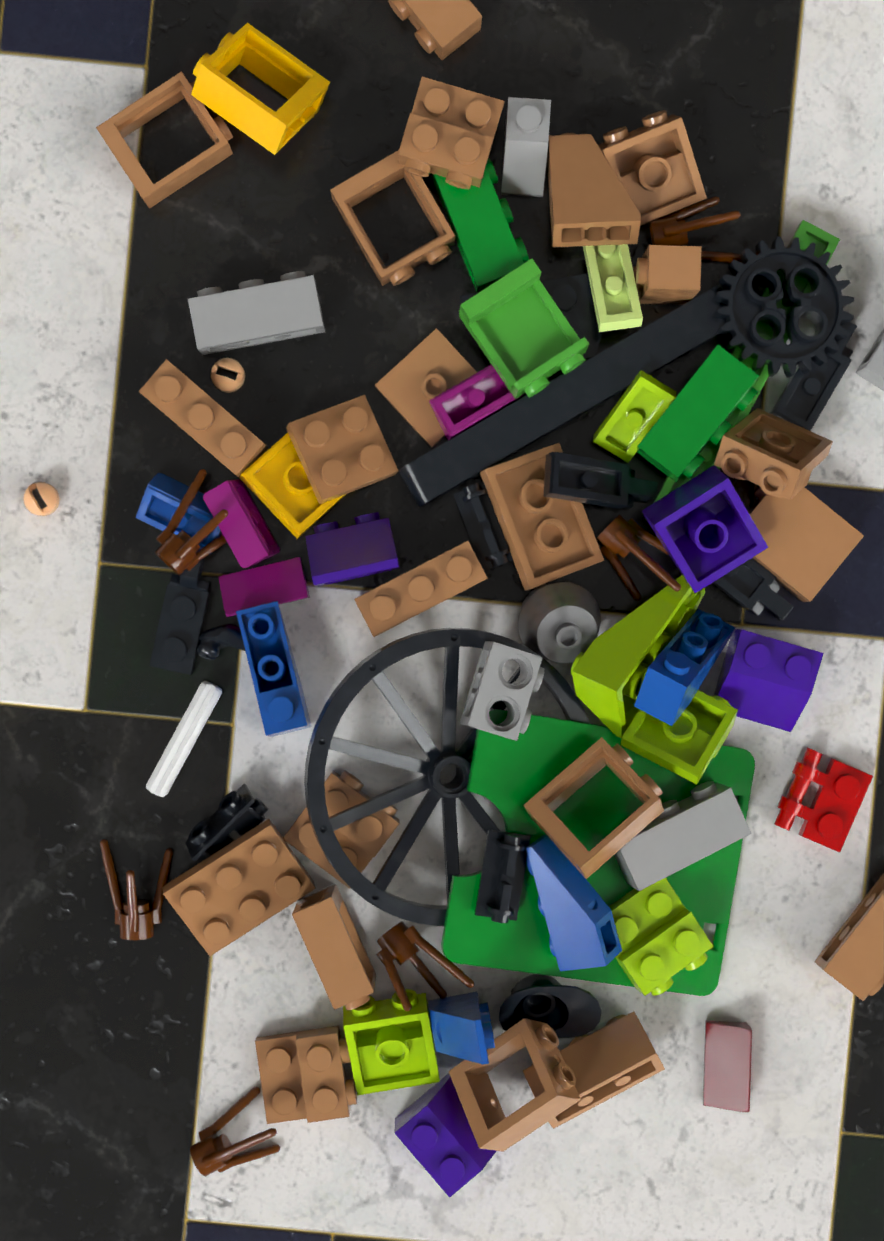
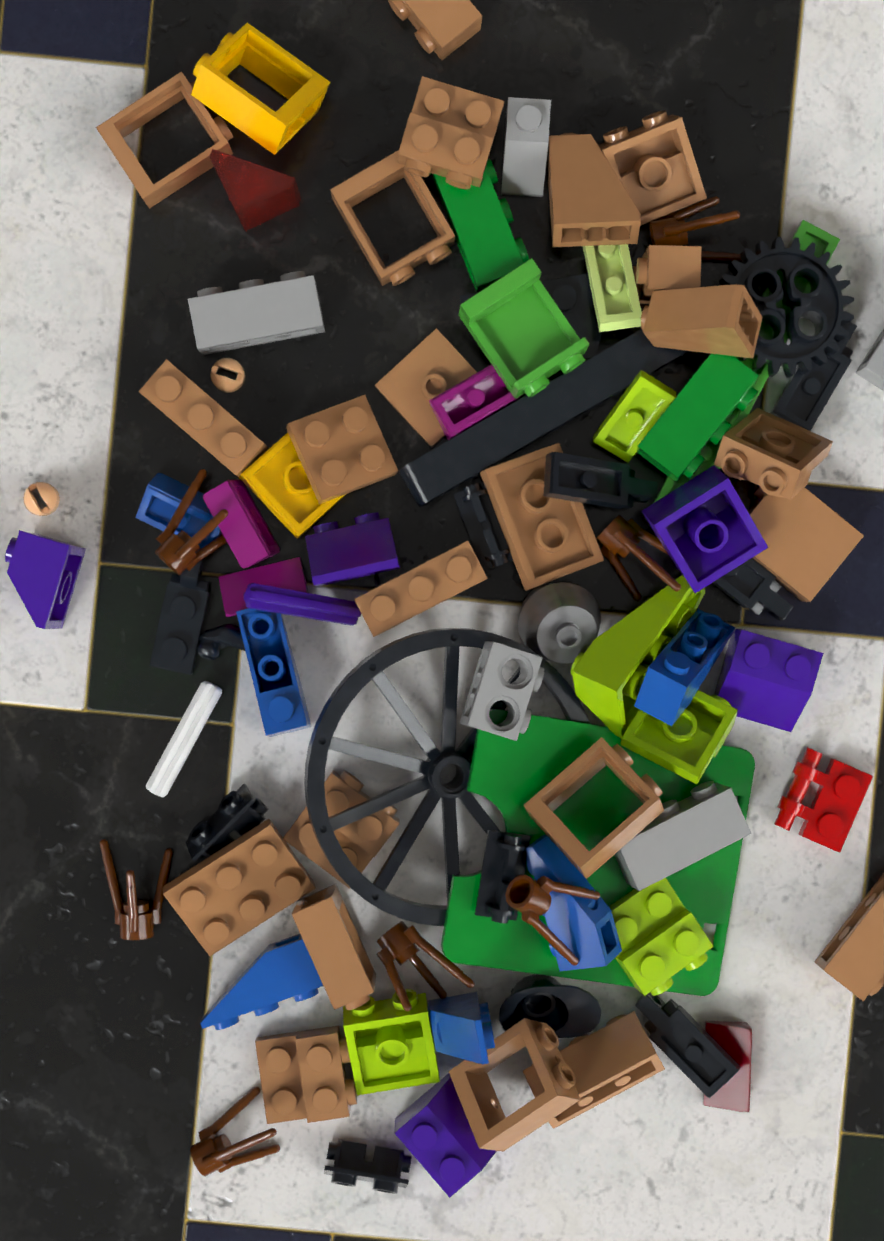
(44, 576): none -> dark purple slope
(255, 190): none -> clear red slope
(275, 975): none -> blue slope
(301, 604): none -> dark purple axle
(383, 1171): none -> black hinge
(534, 900): none -> reddish brown plant
(687, 1044): none -> black hinge
(703, 320): none -> medium nougat slope

